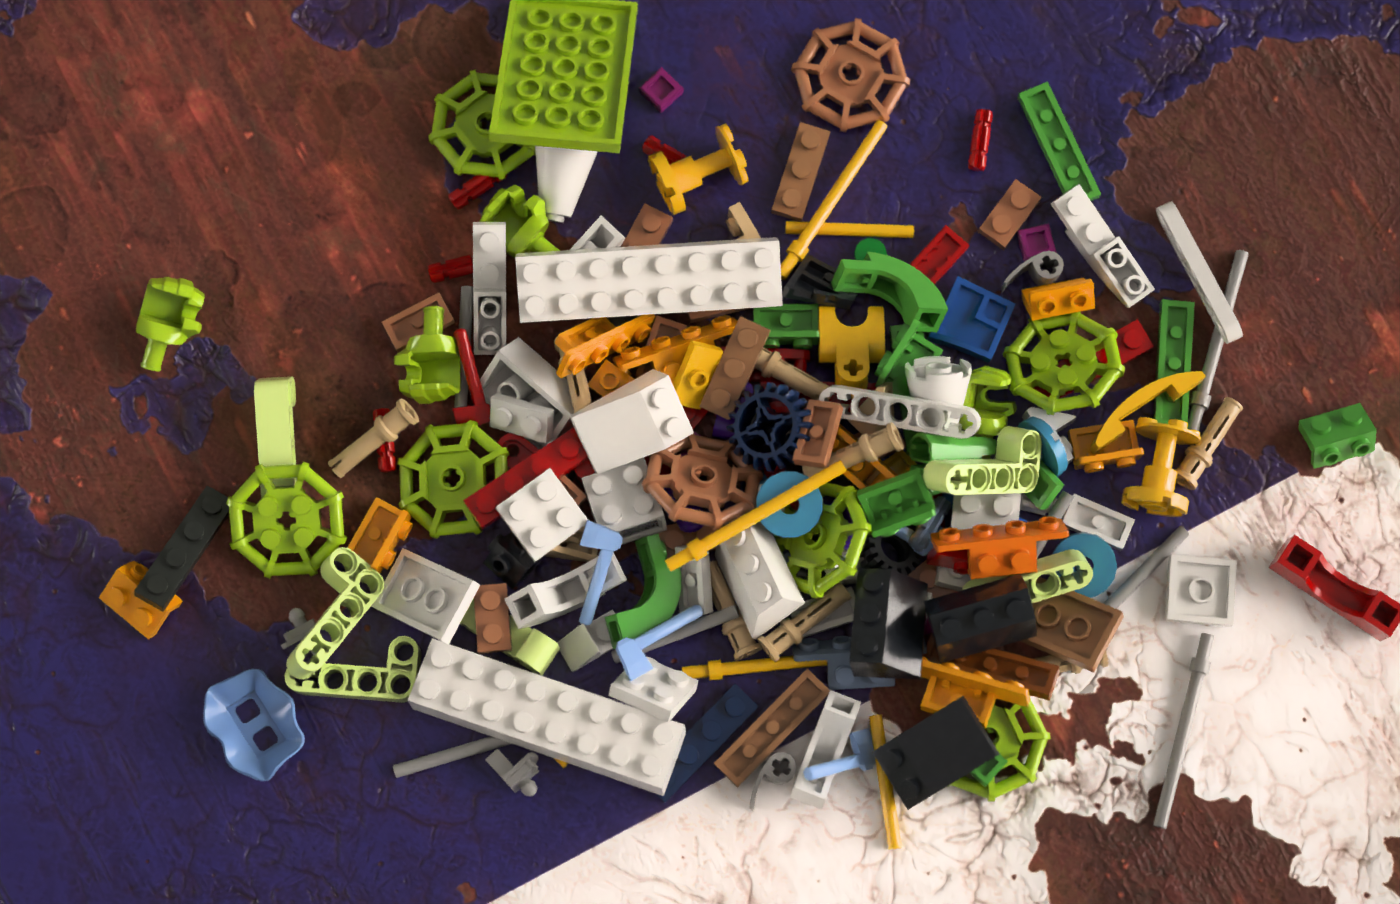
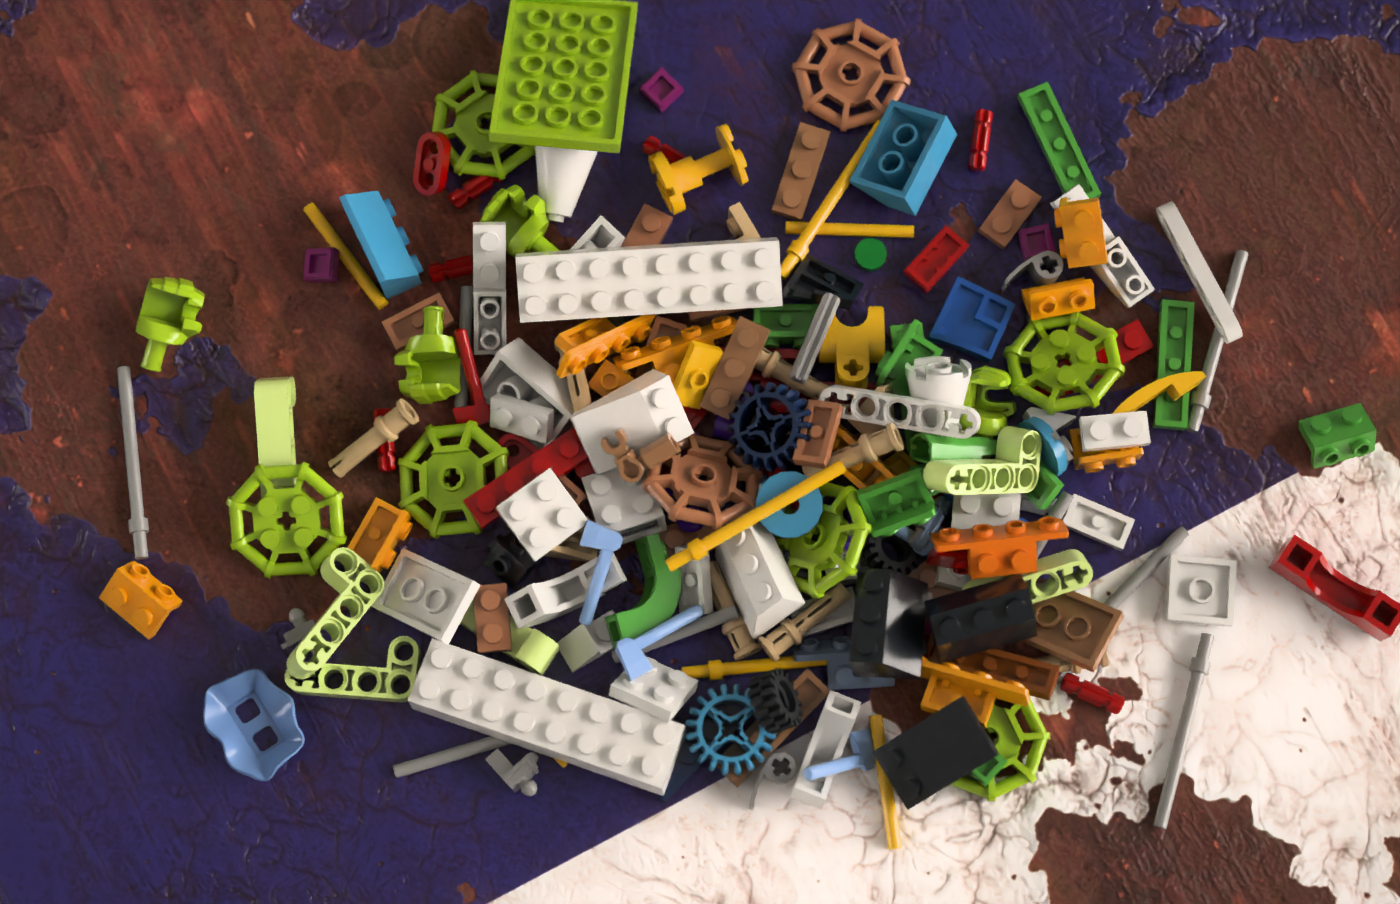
(138, 523): none -> light grey bar
(183, 549): pearl dark grey plate -> none
(321, 265): none -> magenta tile
(345, 256): none -> yellow bar
(382, 242): none -> dark azure slope
(432, 162): none -> red plate
(632, 465): none -> medium nougat bar
(709, 751): none -> dark azure gear
(775, 701): none -> black tyre
(814, 338): none -> light grey axle
(897, 283): bright green arch -> none
(904, 156): none -> dark azure slope
(1082, 232): none -> light orange bracket
(1092, 693): none -> red axle
(1101, 555): dark azure tile -> none
(1114, 431): none -> white plate
(1159, 479): yellow piece -> none
(1199, 455): tan pin -> none

